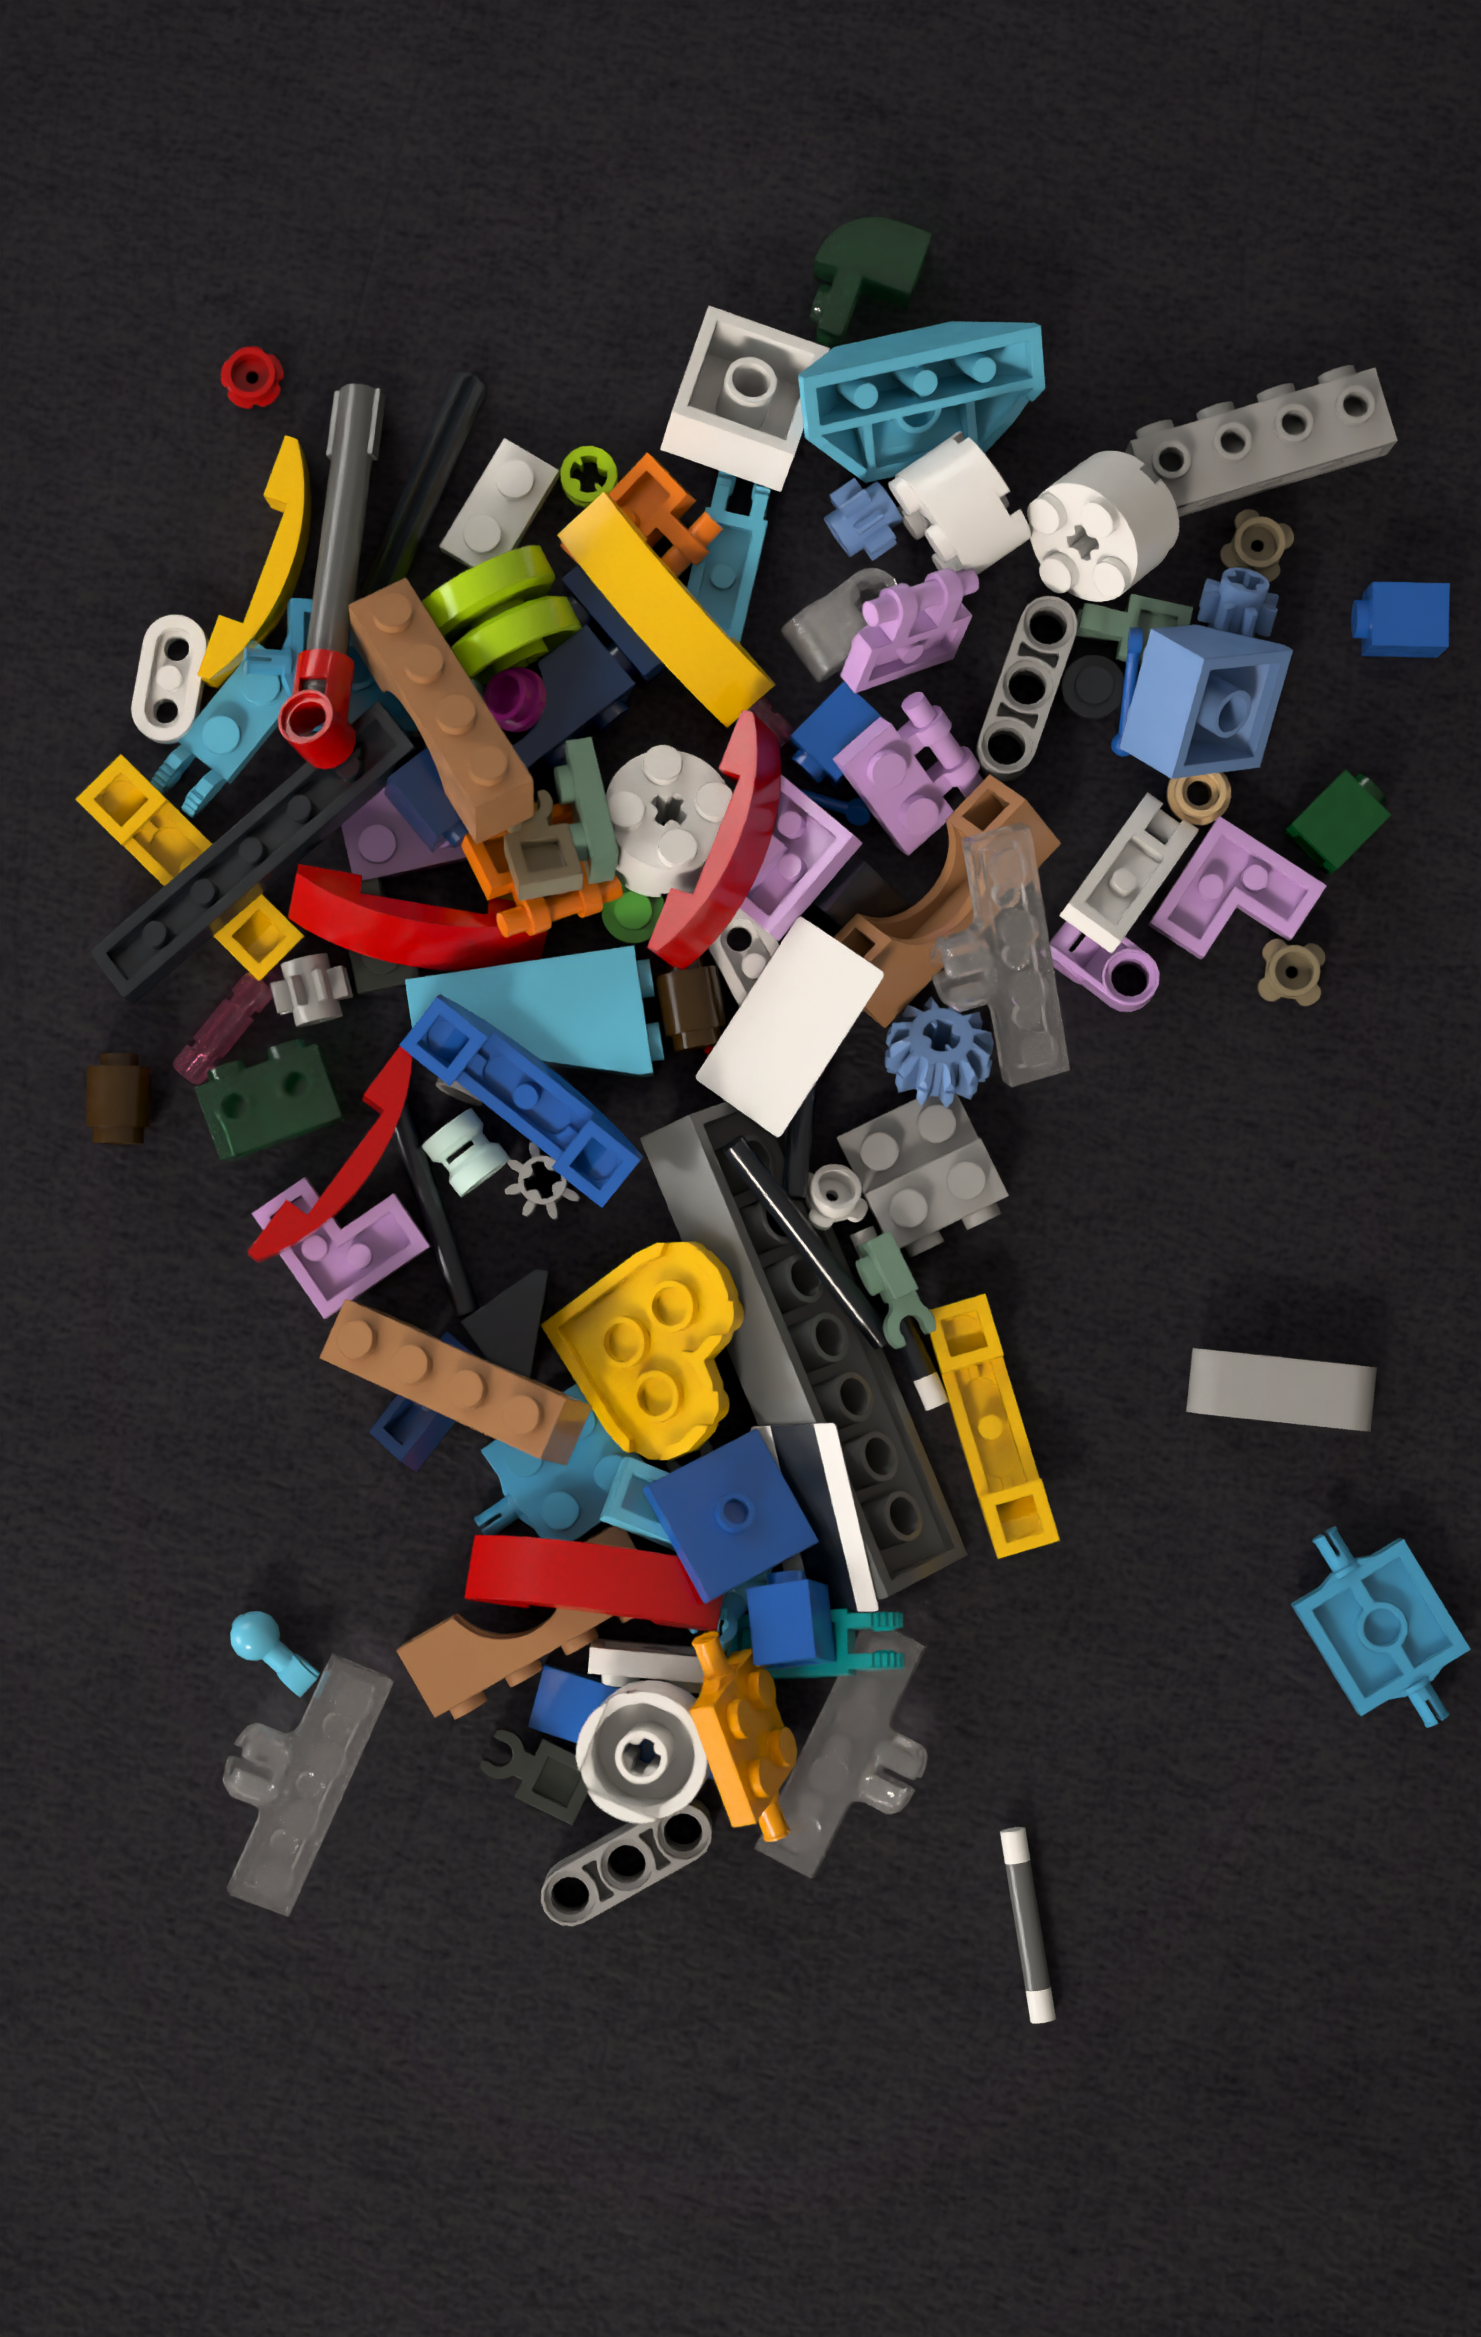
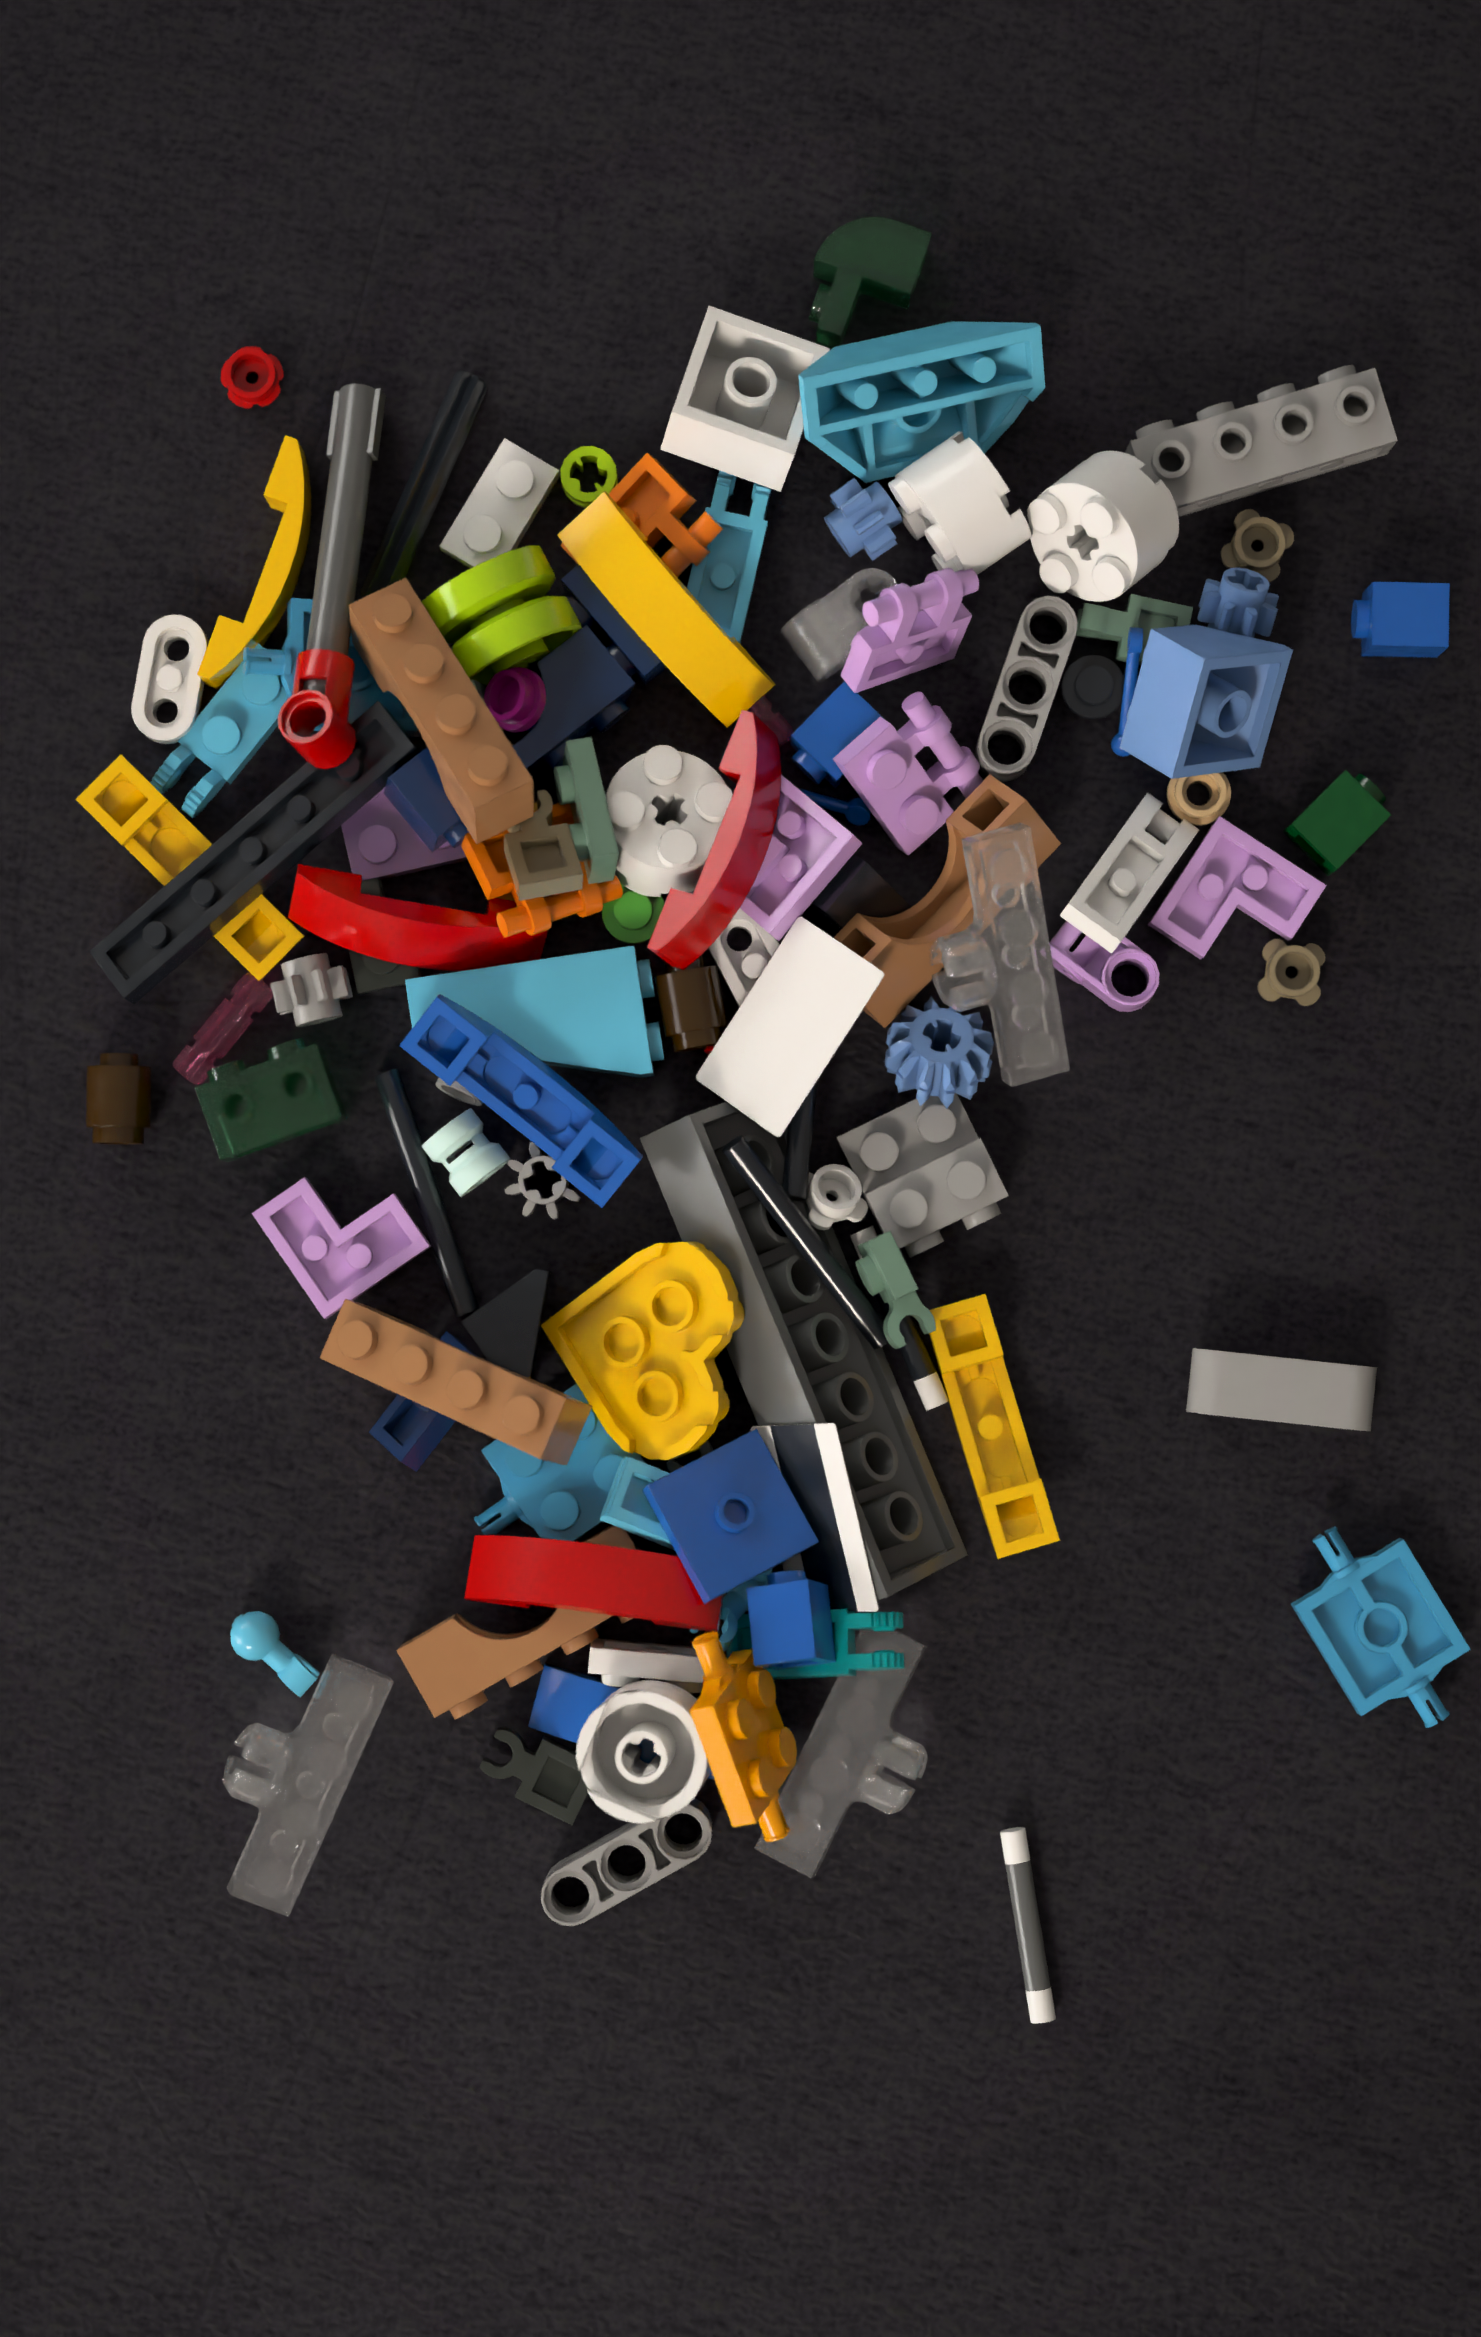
(292, 1225): red slope -> none

